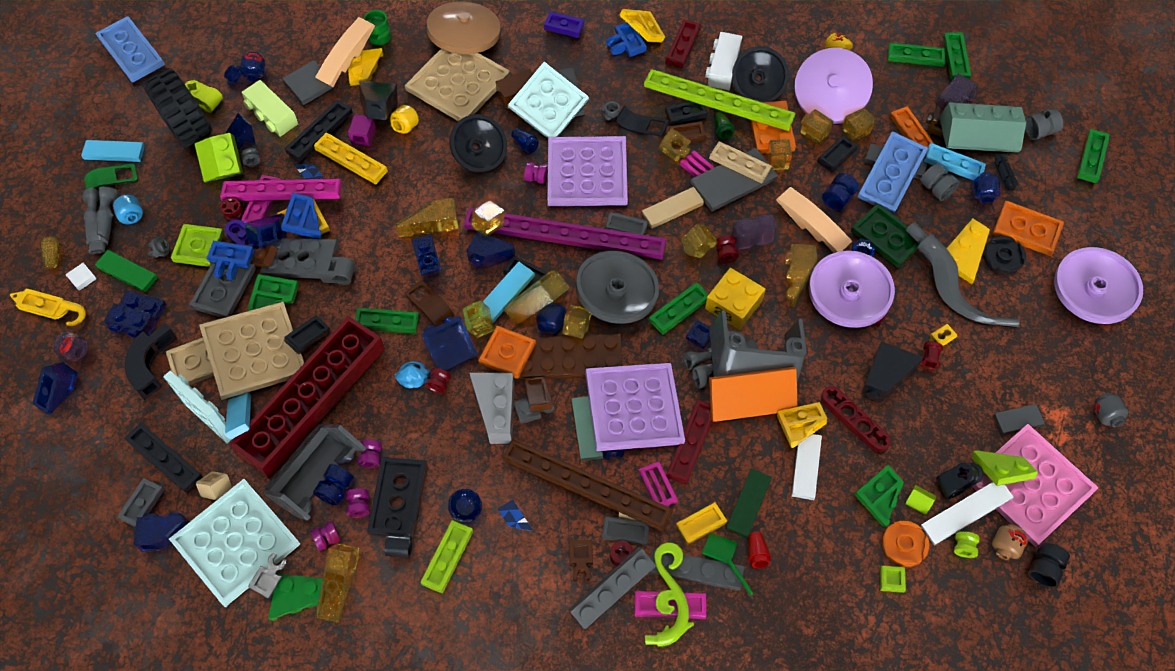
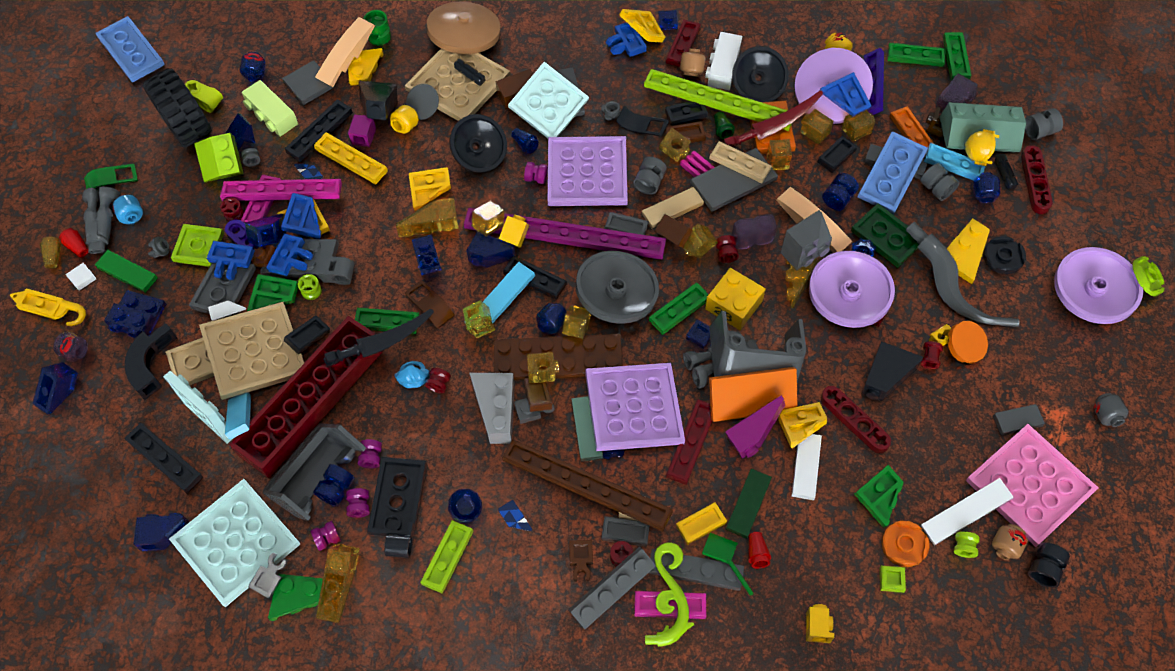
(73, 241): none -> red cone
(113, 150): medium azure tile -> none
(140, 502): dark grey plate -> none
(213, 485): tan slope -> none
(224, 309): none -> white sticker
(232, 74): clear blue plate -> none
(286, 254): none -> blue hinge
(312, 282): none -> lime wheel
(378, 342): none -> black sword
(424, 100): none -> dark grey sticker
(428, 185): none -> yellow wing
(448, 343): clear blue plate -> none
(469, 72): none -> black axle
(507, 351): orange tile -> none
(514, 230): none -> yellow brick
(536, 297): clear yellow slope -> none
(542, 359): none -> clear yellow brick
(564, 24): dark purple plate -> none
(650, 175): none -> dark grey wheel
(668, 19): none -> clear blue plate
(673, 230): none -> reddish brown tile
(673, 499): dark pink tile -> none
(692, 62): none -> medium nougat head
(753, 430): none -> magenta slope
(772, 125): none -> dark red sword
(806, 241): none -> dark grey slope
(819, 624): none -> yellow brick
(847, 94): none -> blue wing
(875, 62): none -> dark purple plate
(920, 500): lime slope -> none
(959, 479): black piece -> none
(967, 342): none -> orange tile
(981, 146): none -> yellow cap
(1004, 468): lime wing -> none
(1028, 228): orange tile -> none
(1036, 179): none -> dark red beam
(1093, 156): green plate -> none
(1148, 276): none -> lime tile

